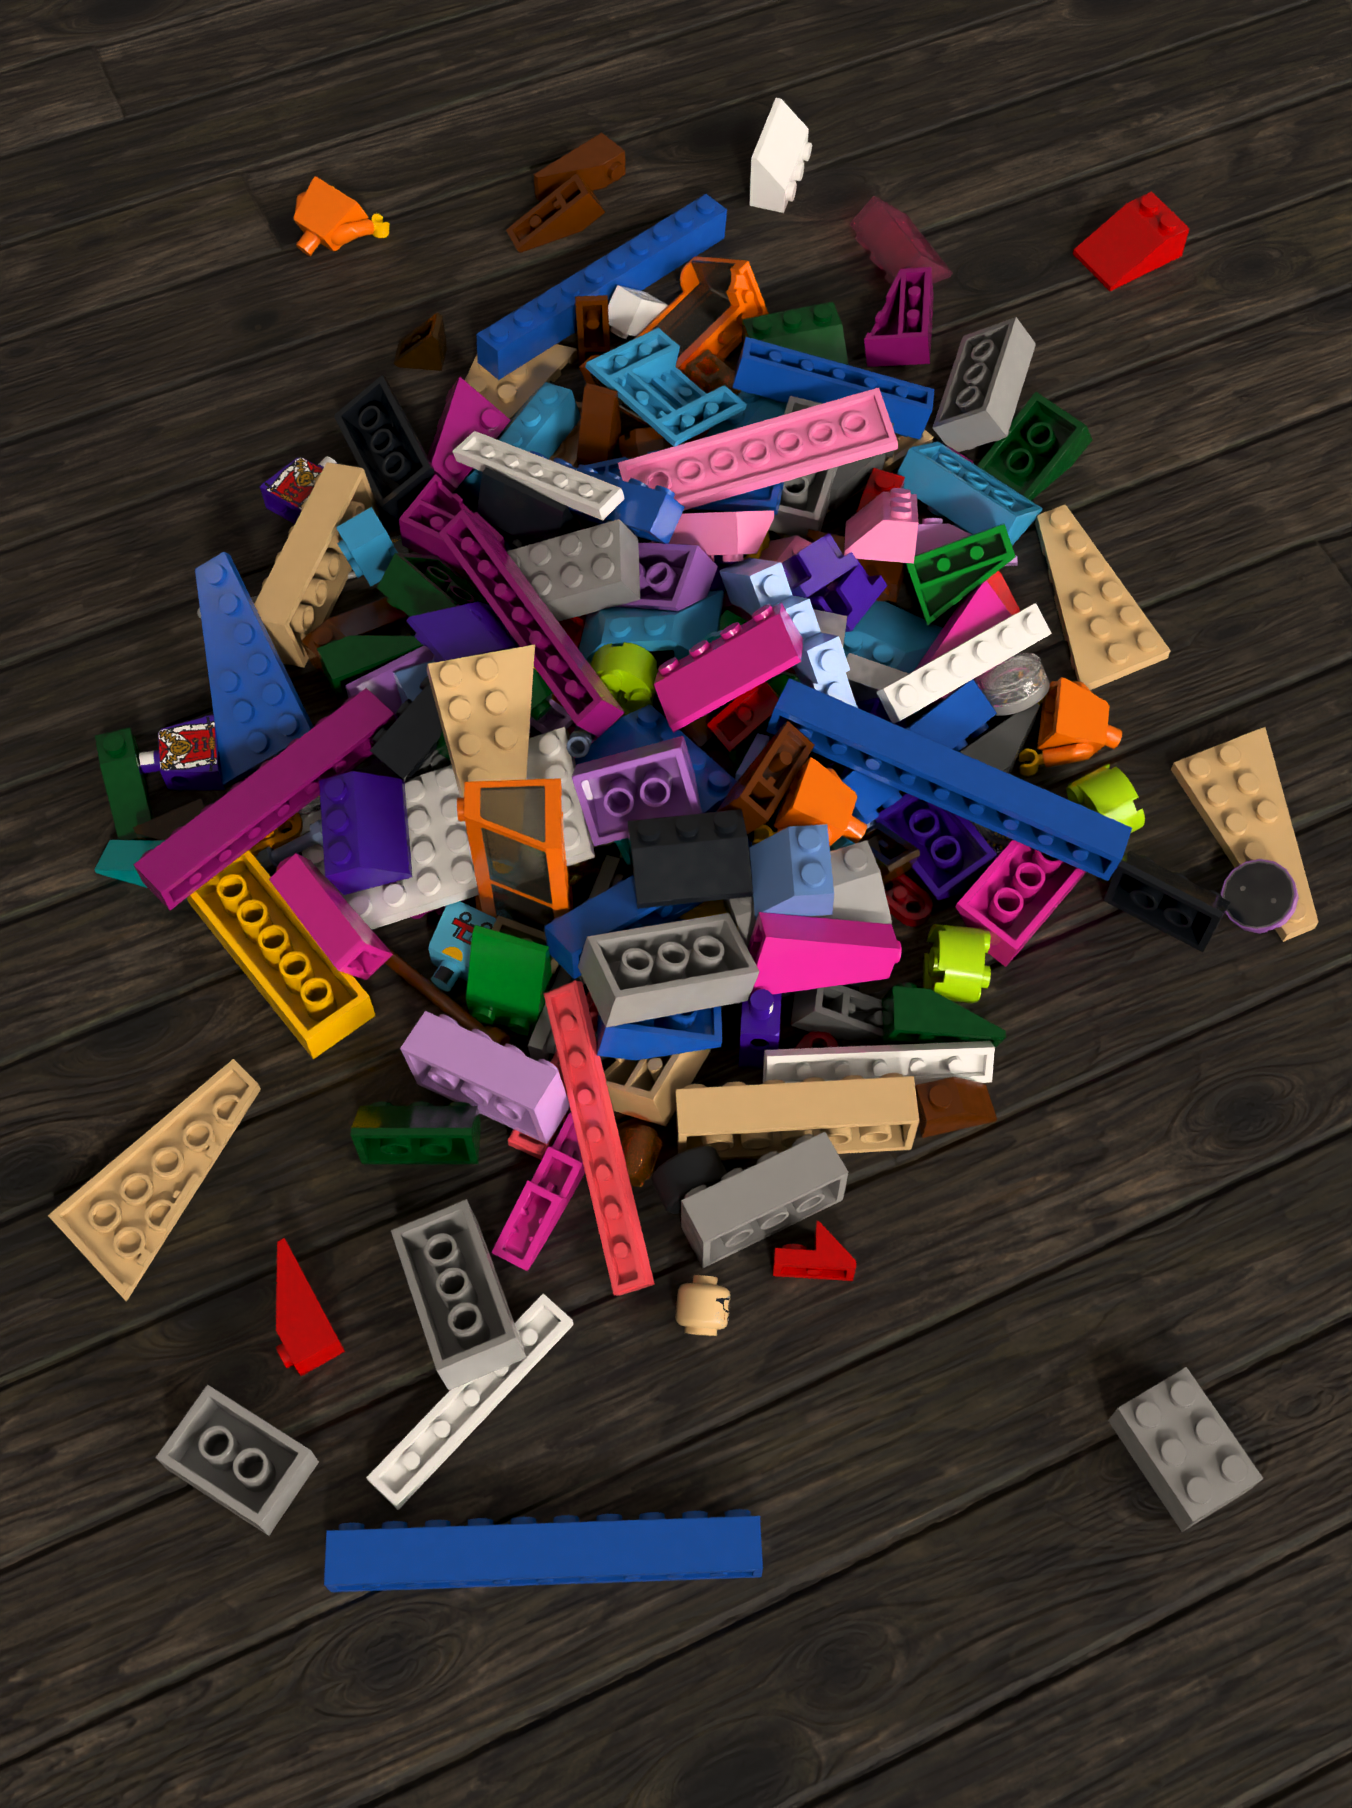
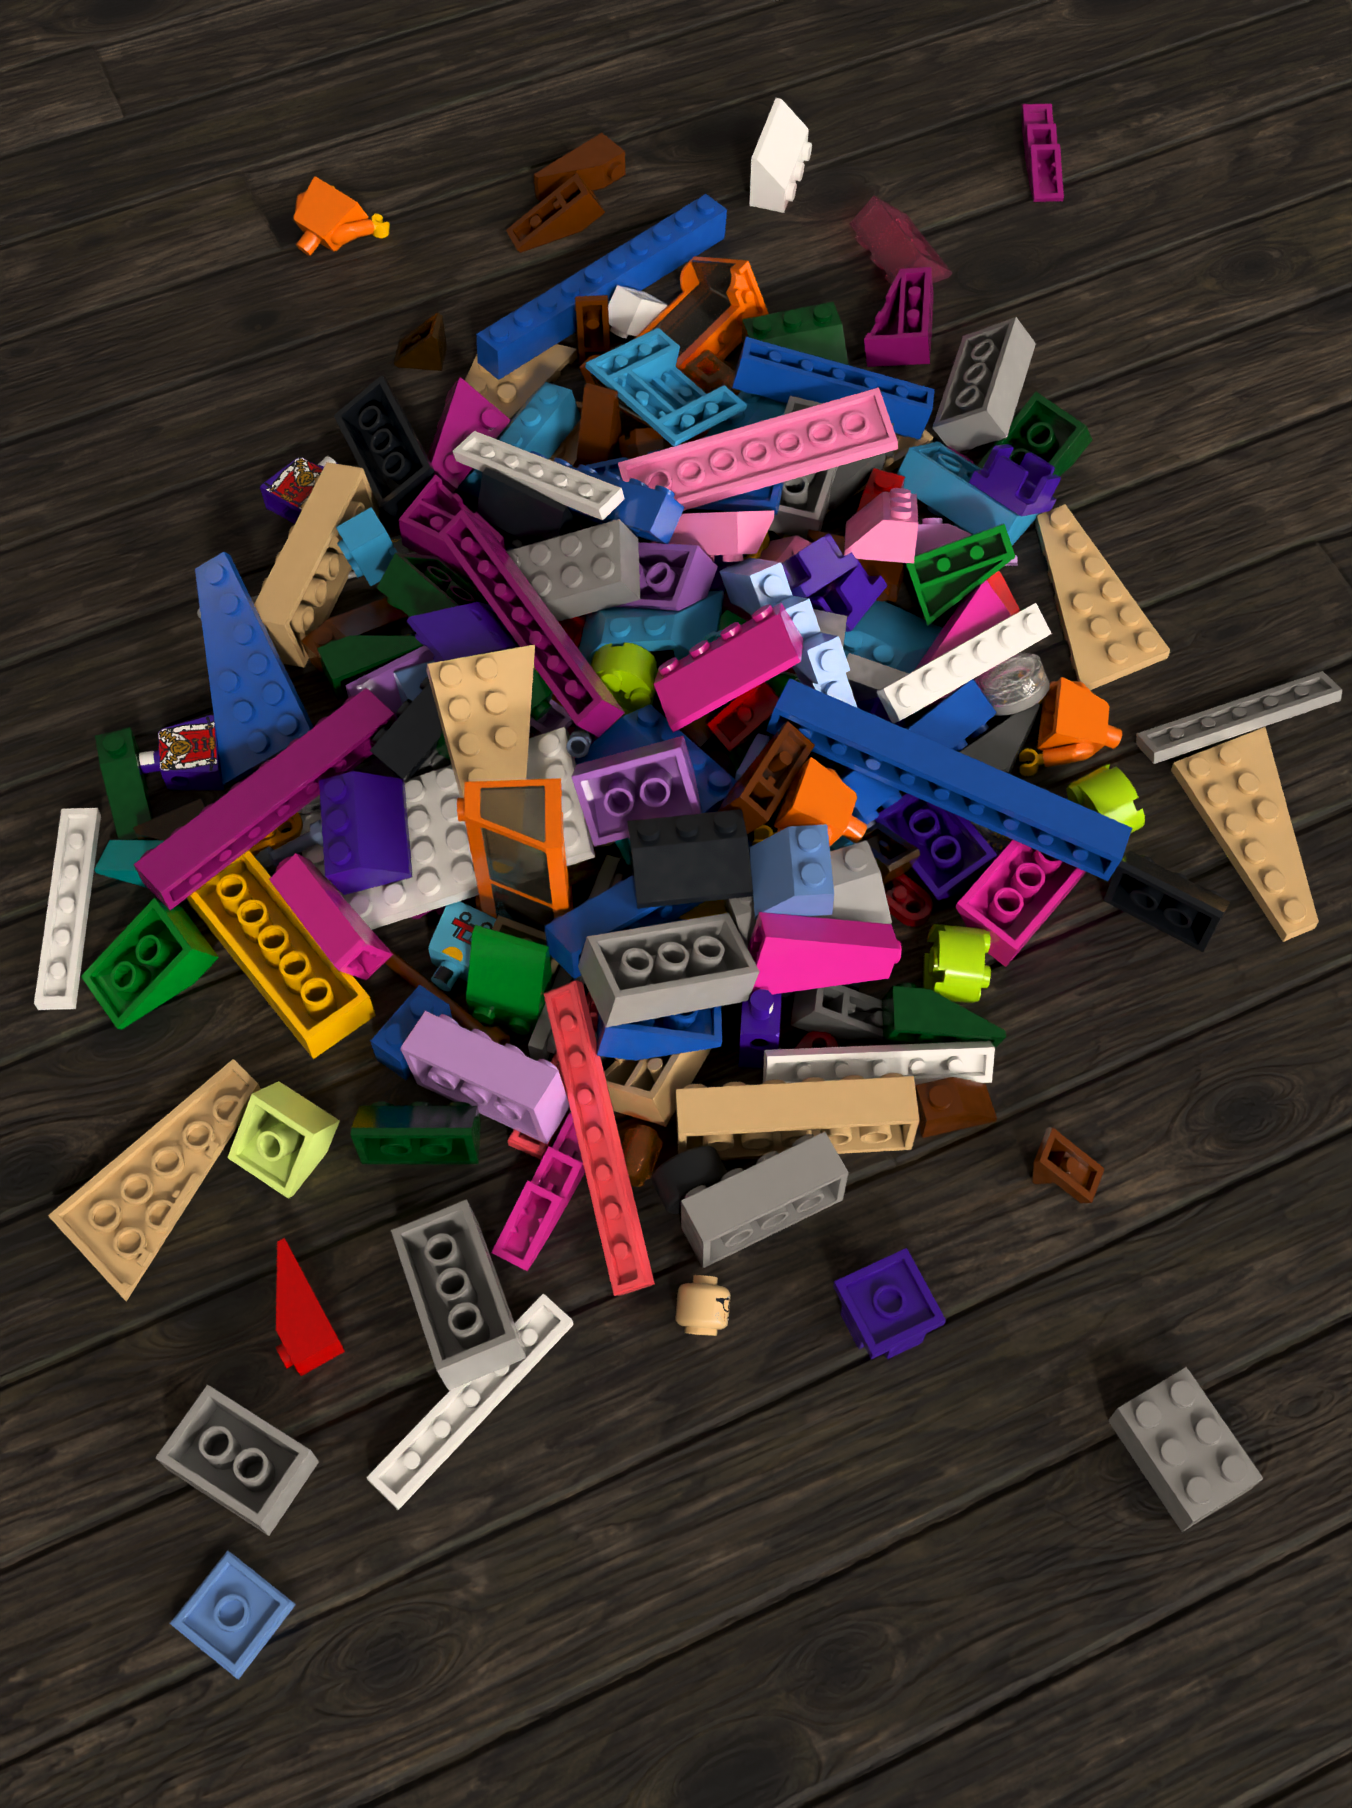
(67, 909): none -> white plate
(149, 963): none -> green slope
(232, 1614): none -> medium blue tile
(282, 1138): none -> yellowish green slope
(393, 1034): none -> blue brick
(543, 1552): blue brick -> none
(826, 1261): red slope -> none
(888, 1305): none -> dark purple panel
(1022, 487): none -> dark purple panel
(1042, 153): none -> magenta slope
(1067, 1166): none -> reddish brown slope
(1133, 242): red slope -> none
(1238, 717): none -> light grey plate
(1260, 895): black tile -> none

